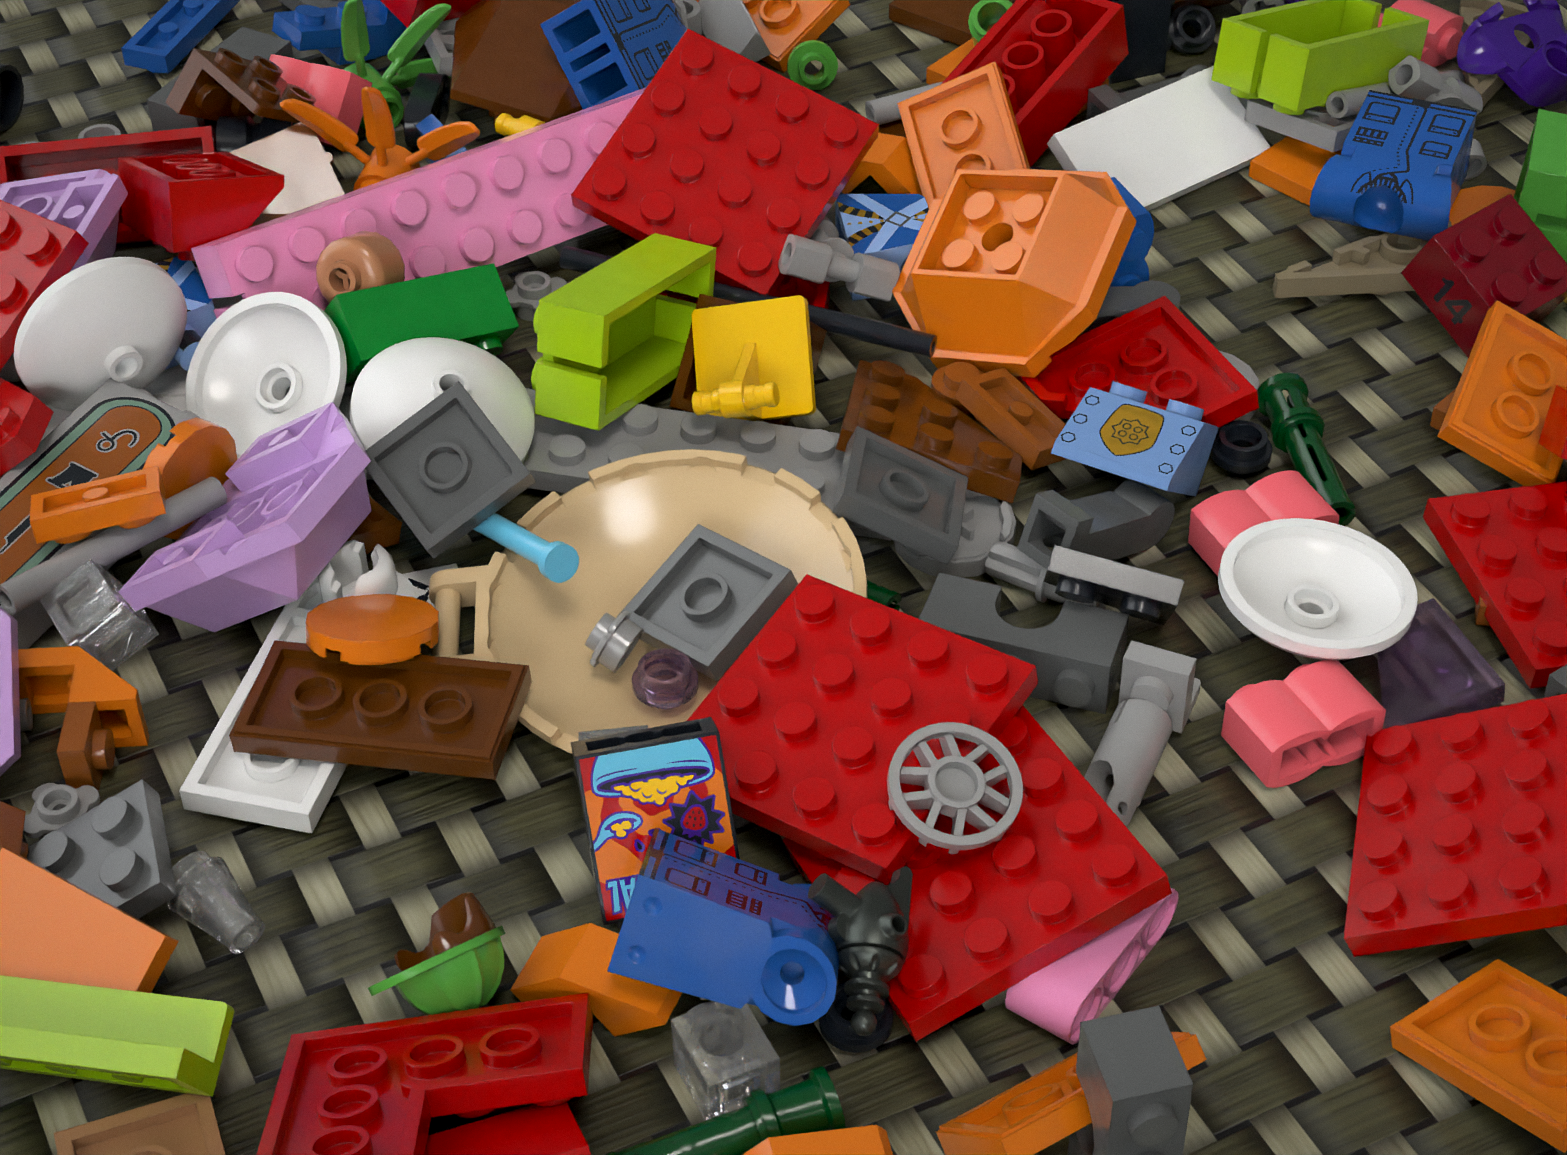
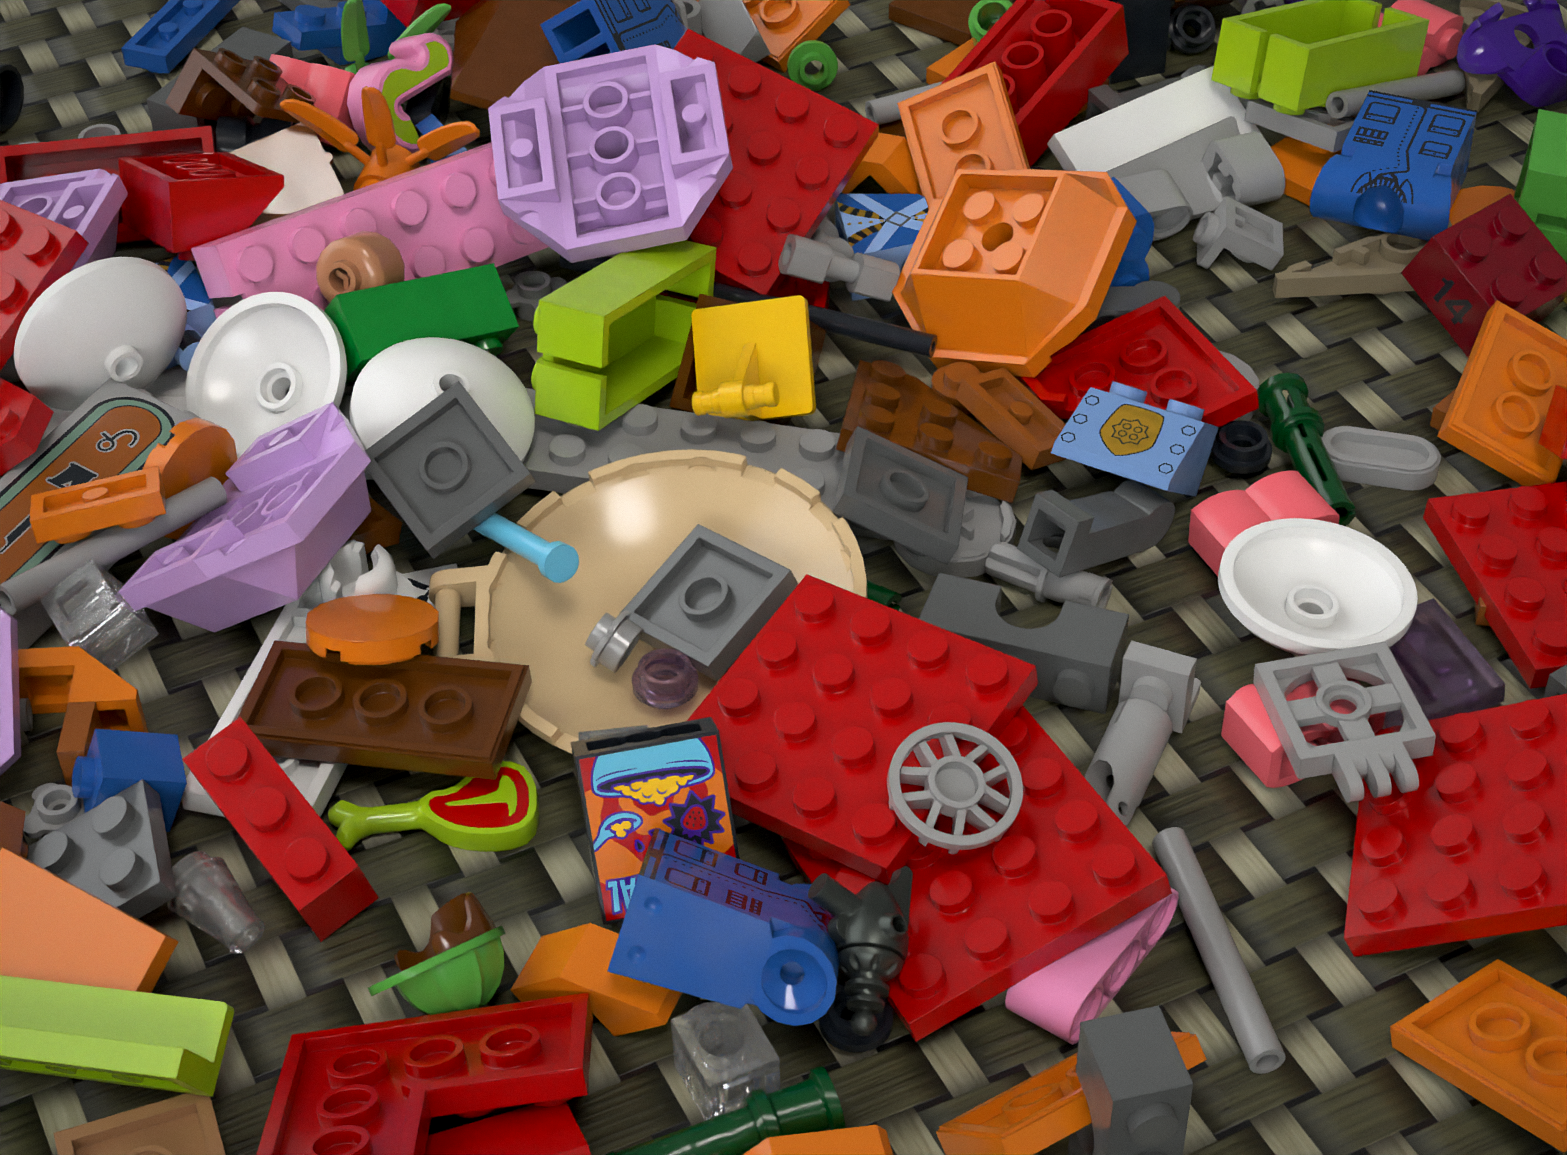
(125, 757): none -> blue brick
(281, 828): none -> red brick
(417, 65): none -> bright pink animal
(469, 816): none -> lime piece
(611, 151): none -> lavender piece
(1112, 583): wing -> none
(1199, 172): none -> light grey panel
(1219, 952): none -> light grey piece
(1242, 231): none -> light grey bracket
(1361, 751): none -> light grey piece
(1382, 457): none -> light grey tile
(1421, 81): light grey bar -> none

